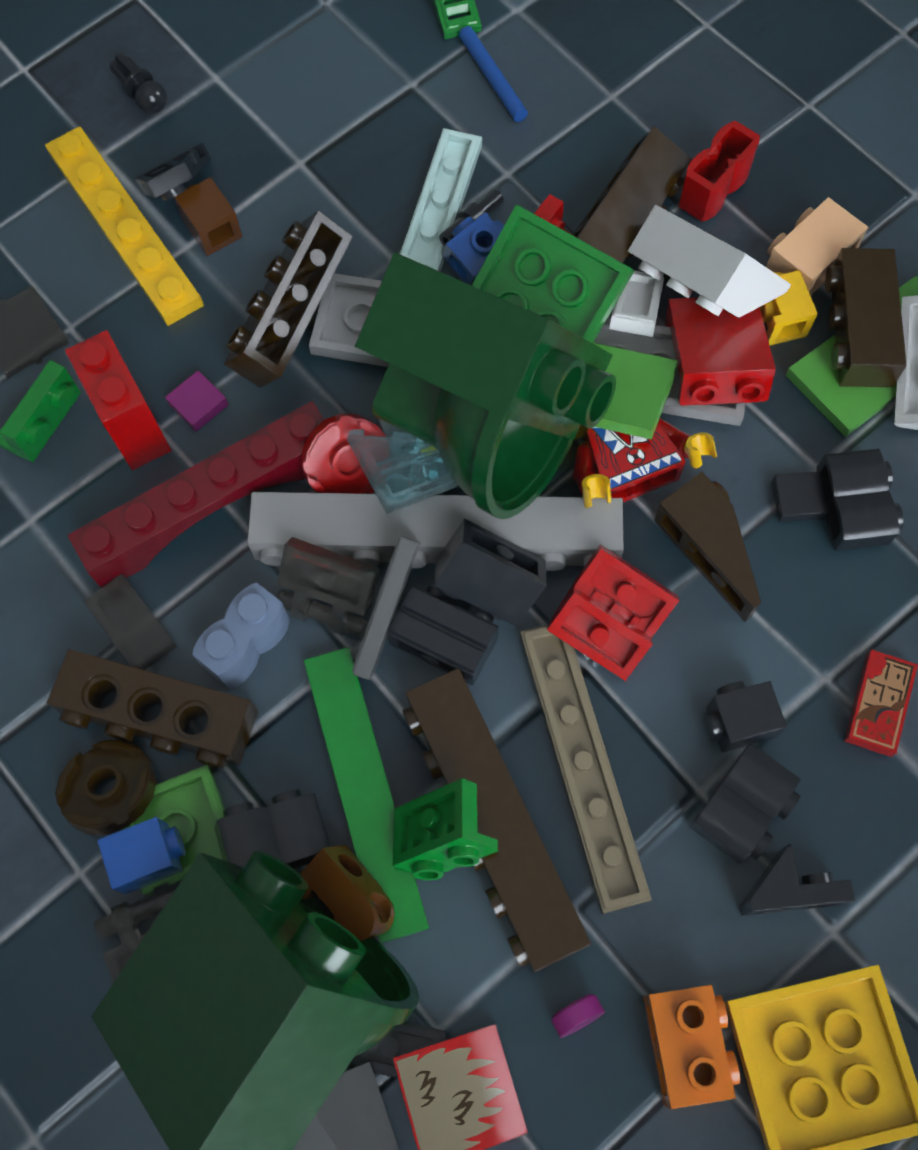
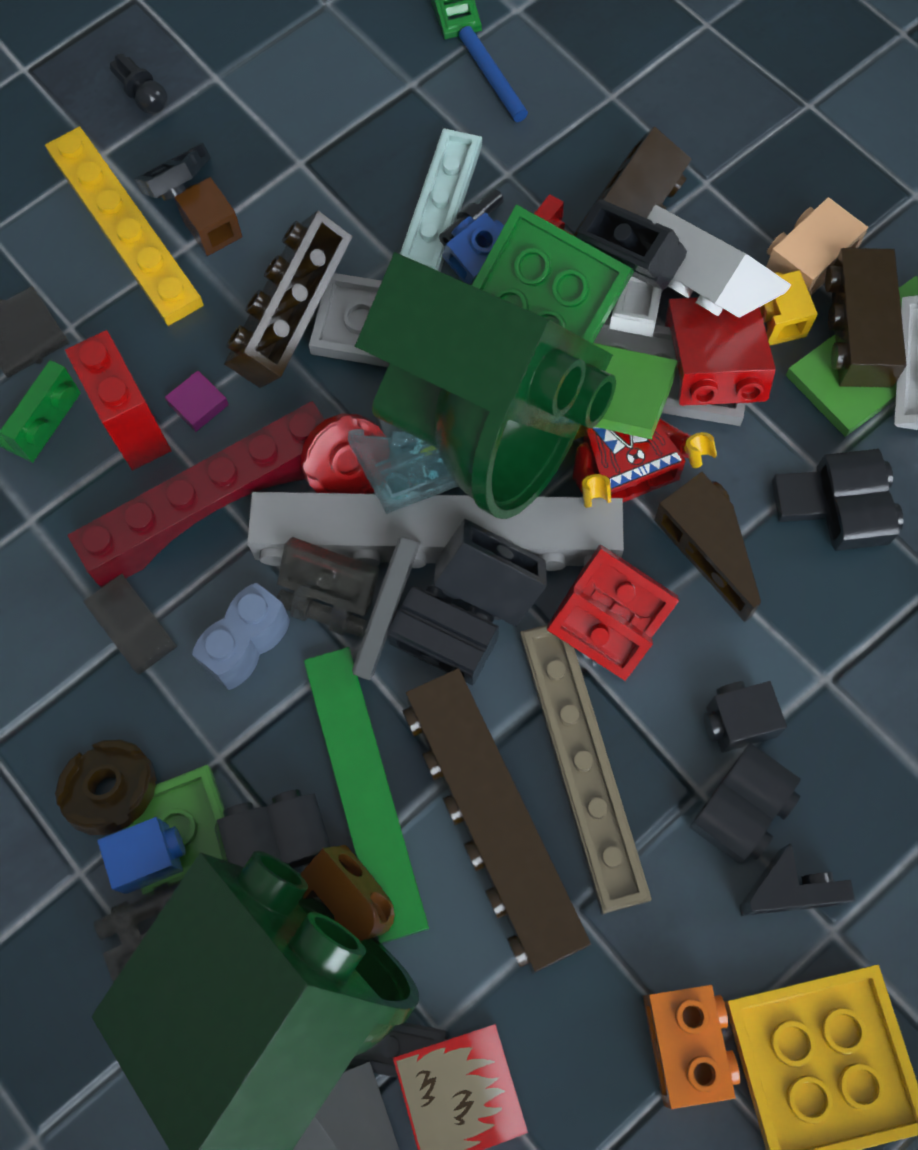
(87, 678): dark brown brick -> none
(440, 832): green bracket -> none
(577, 1015): magenta tile -> none
(634, 241): none -> black brick
(718, 170): red brick -> none
(881, 703): tile -> none

